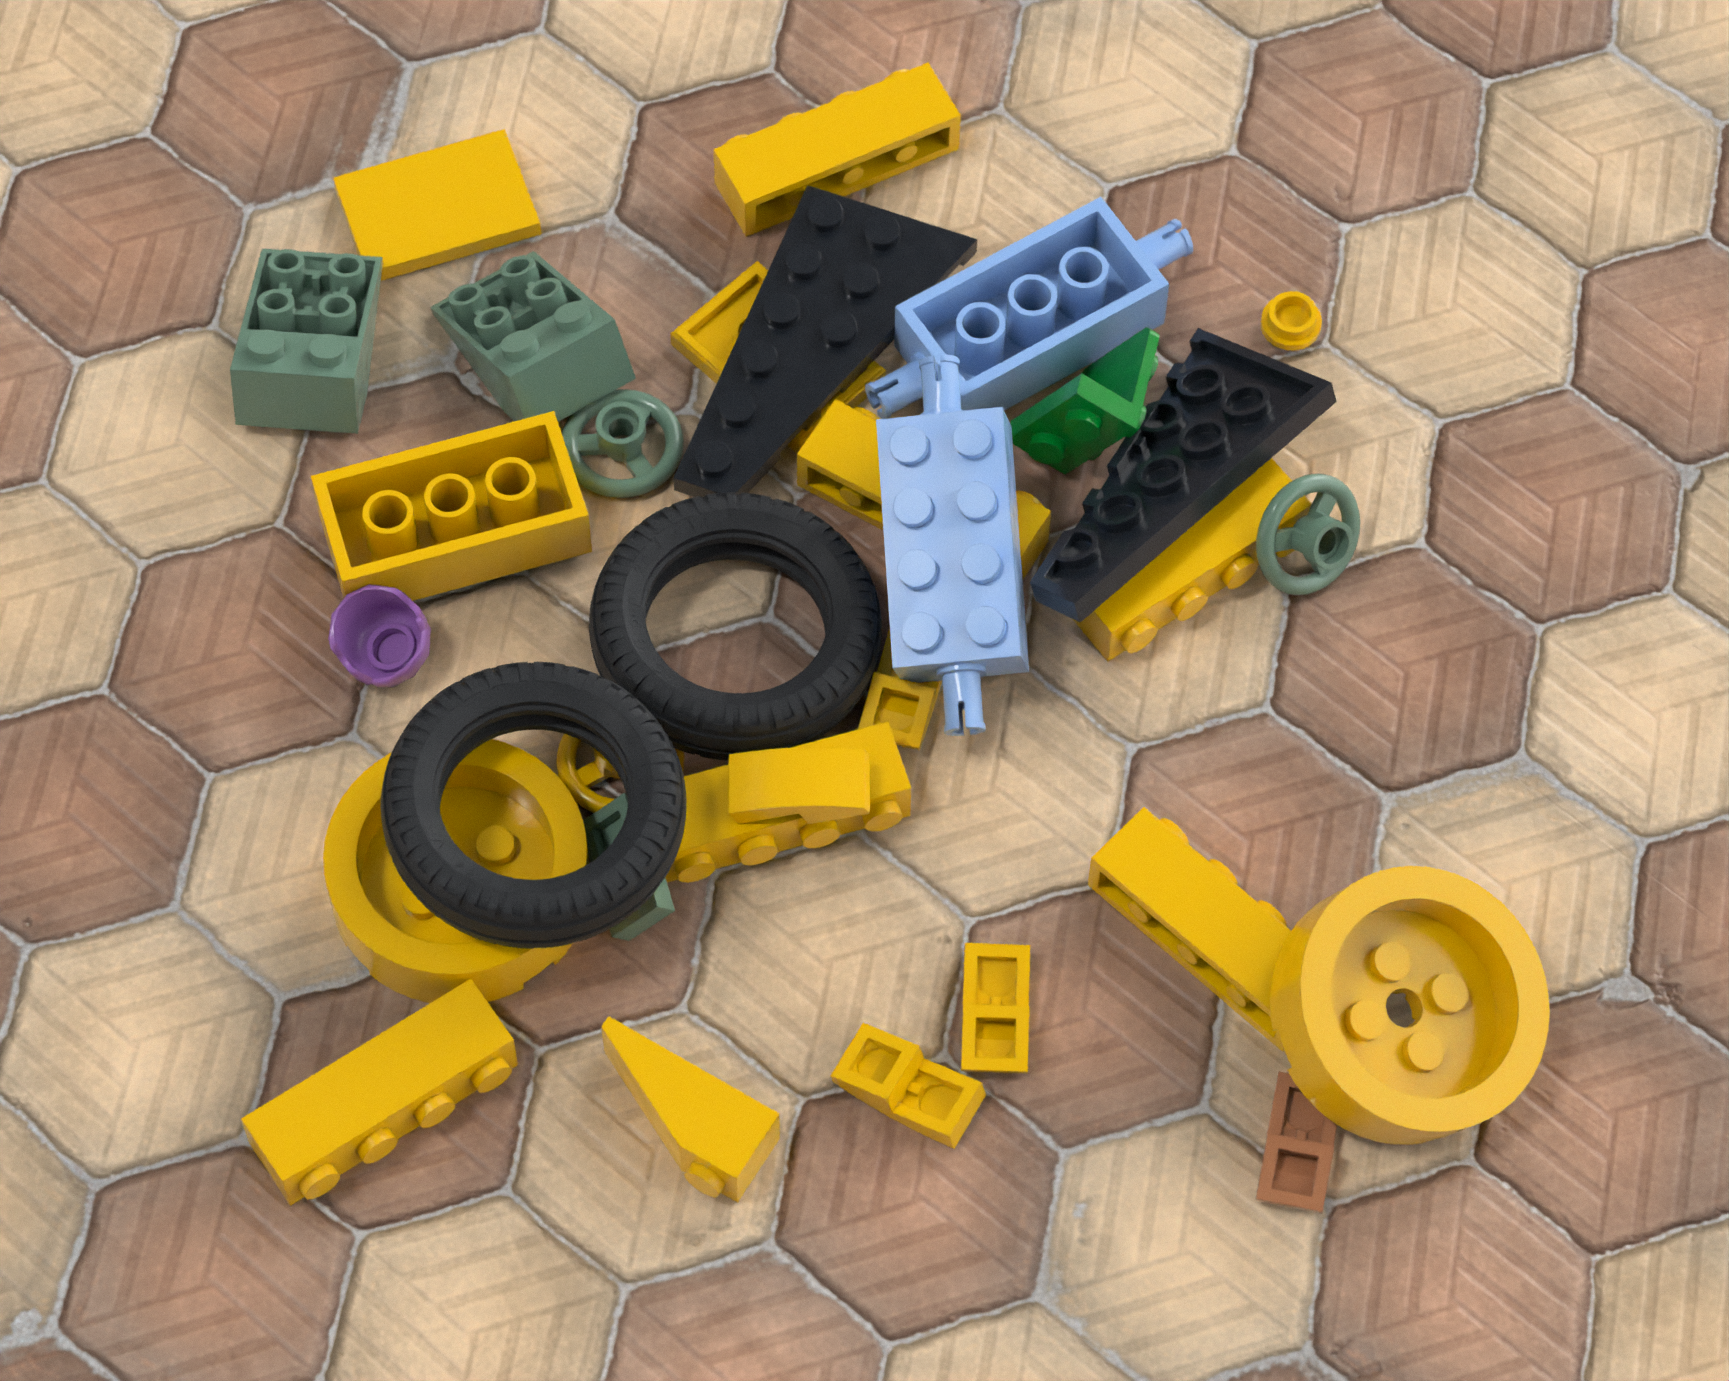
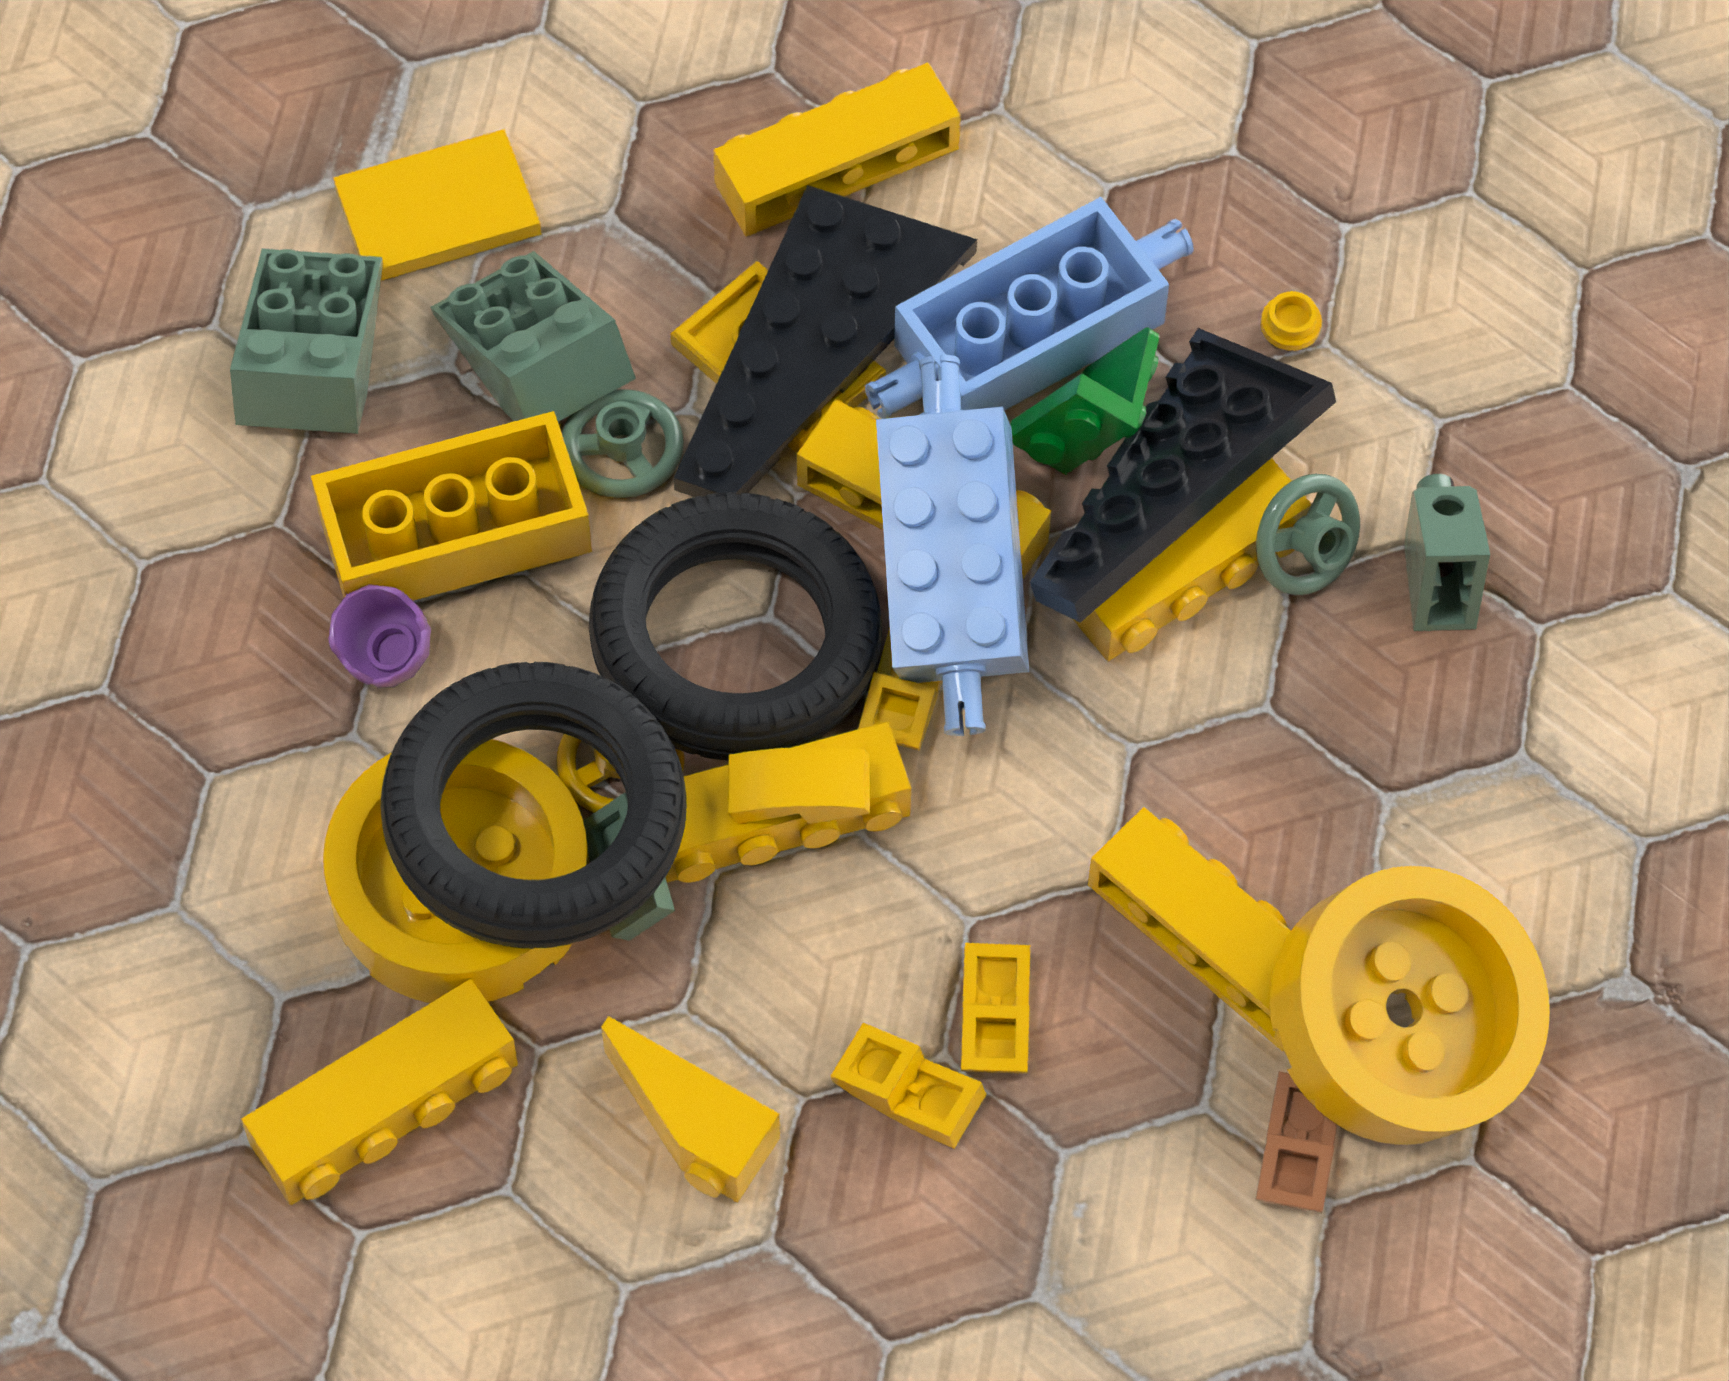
(1445, 527): none -> sand green torso

